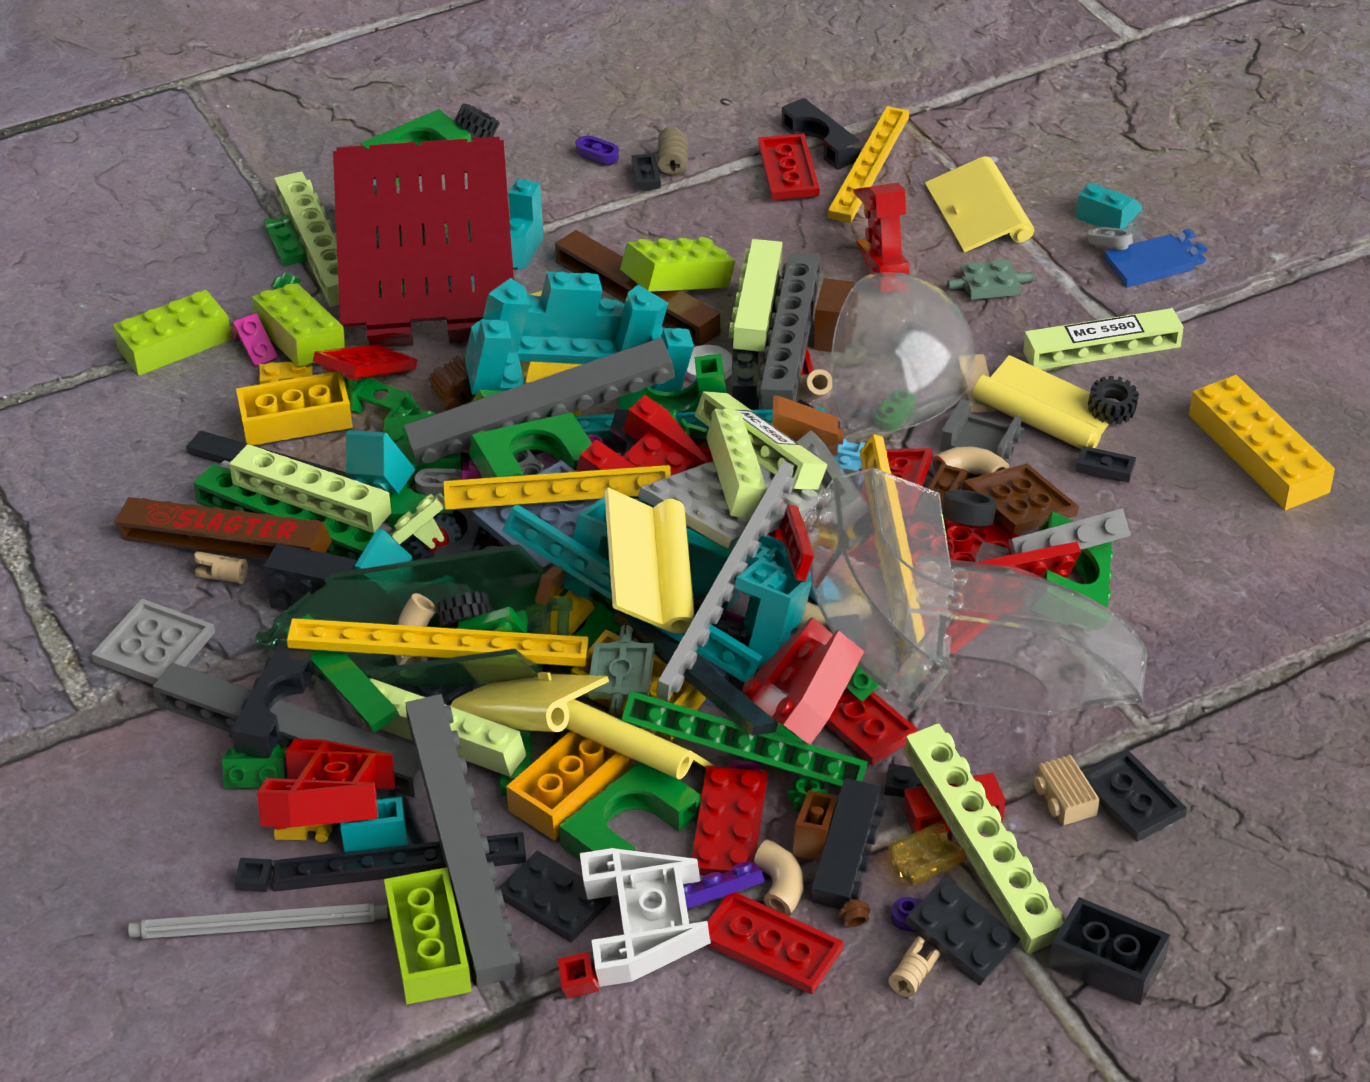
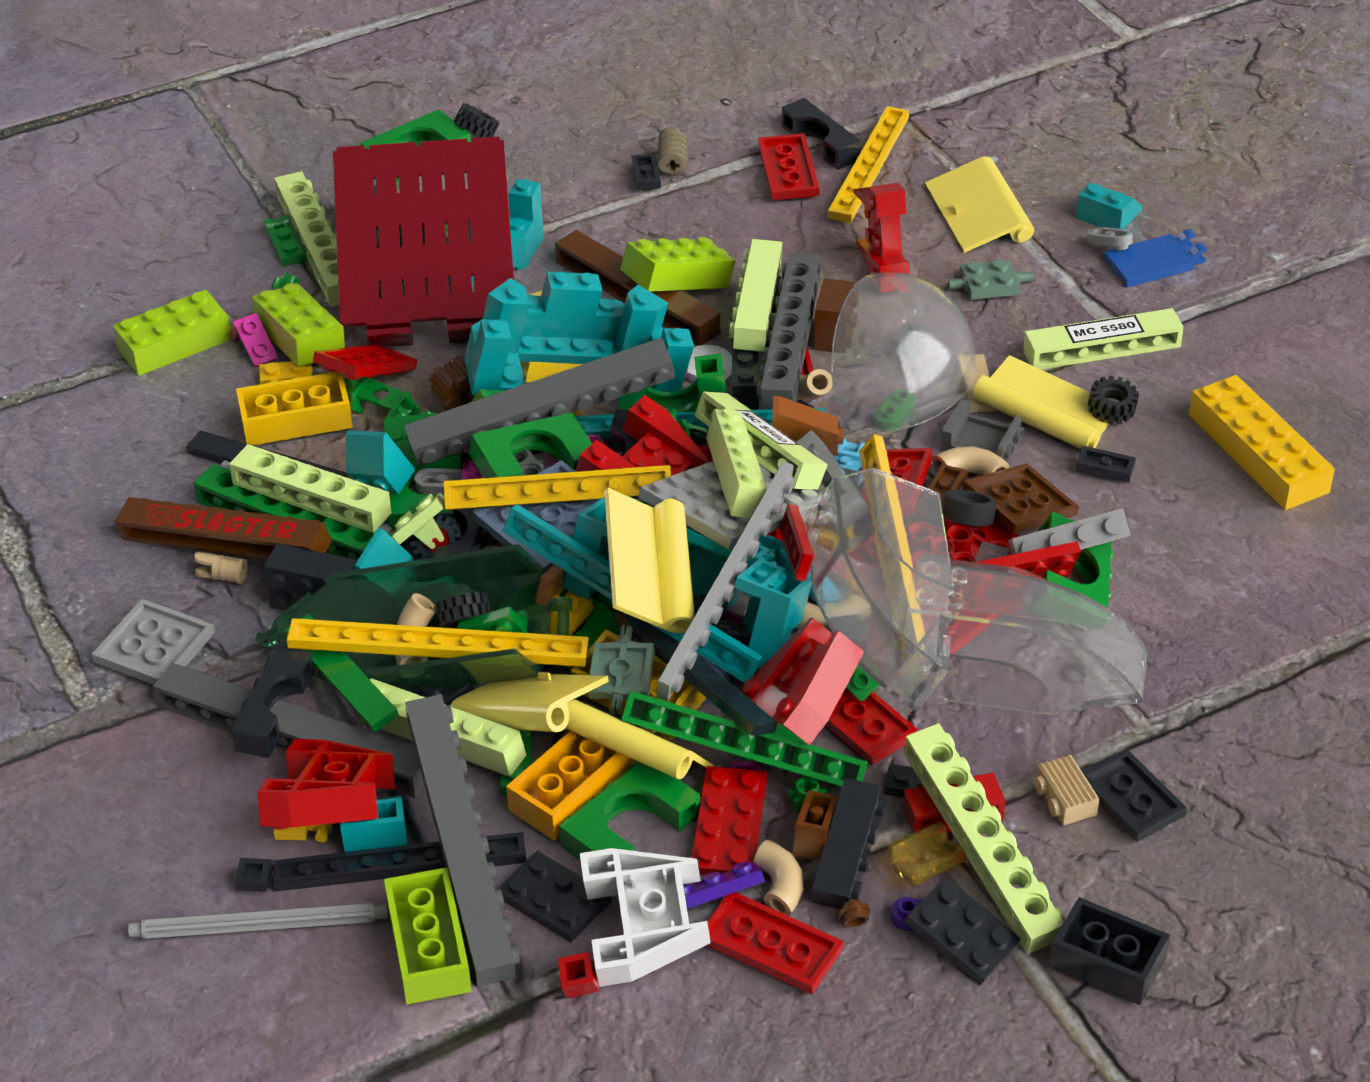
(251, 771): green bracket -> none
(597, 150): dark purple plate -> none
(912, 969): tan hinge -> none

